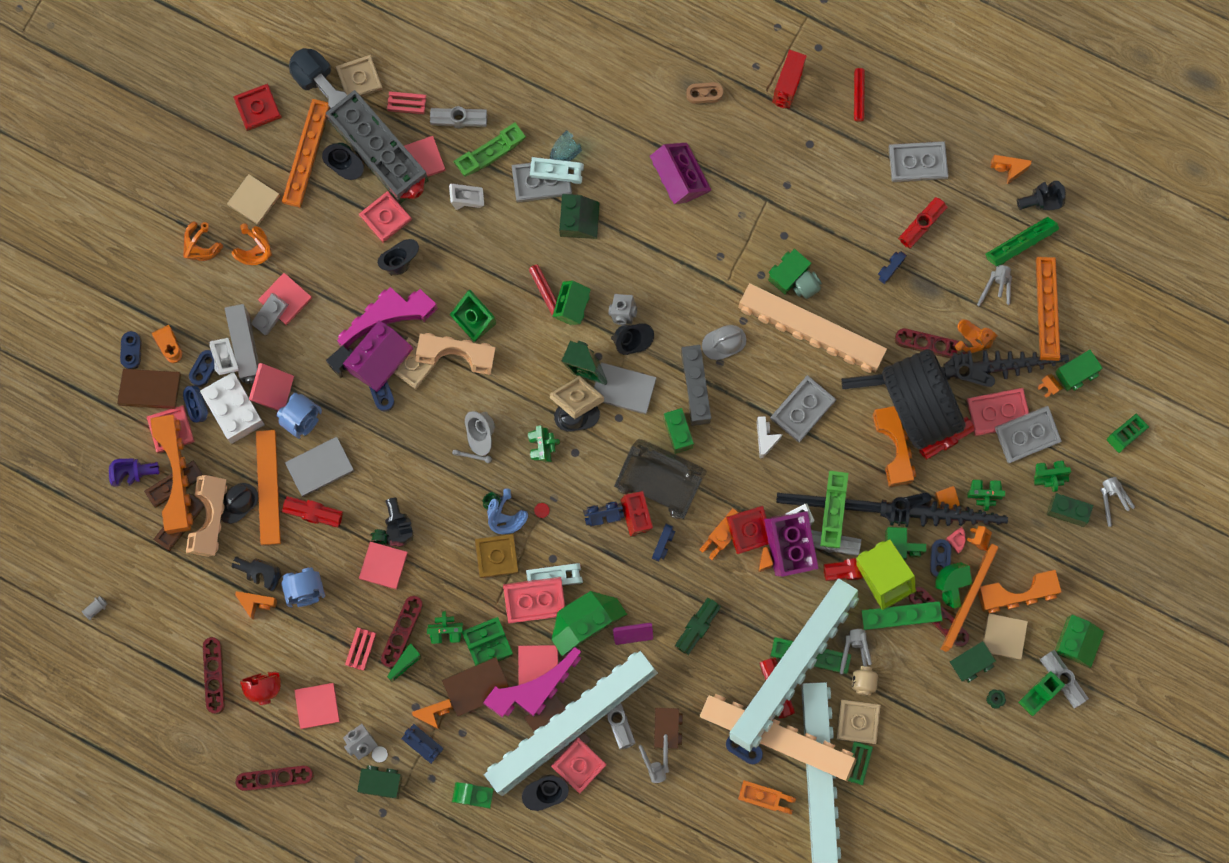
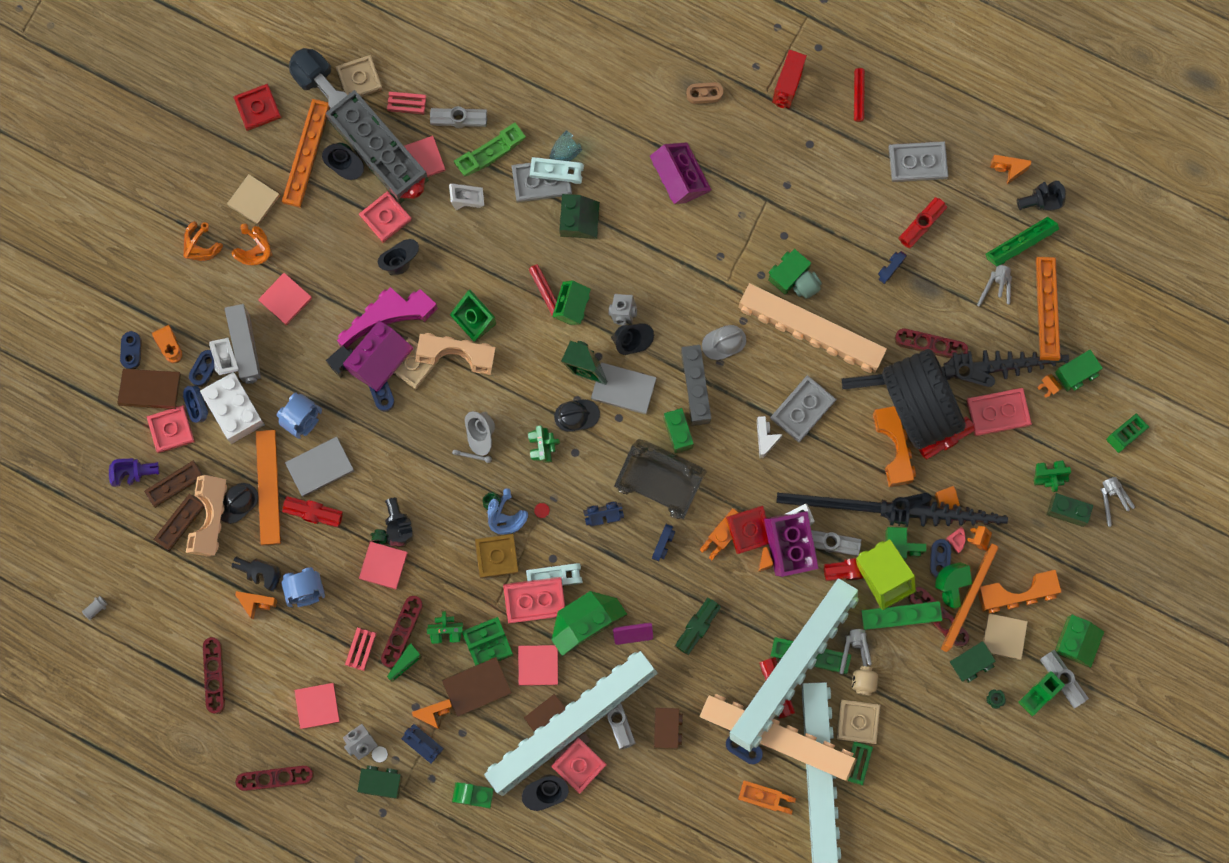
(176, 512): orange arch -> none
(261, 687): red cylinder -> none
(269, 314): light grey plate -> none
(271, 387): coral tile -> none
(534, 693): dark pink arch -> none
(577, 397): tan tile -> none
(636, 513): red hinge -> none
(656, 770): light grey plant -> none
(834, 509): bright green slope -> none
(973, 333): orange helmet -> none
(995, 492): green hips -> none
(1028, 434): light grey tile -> none

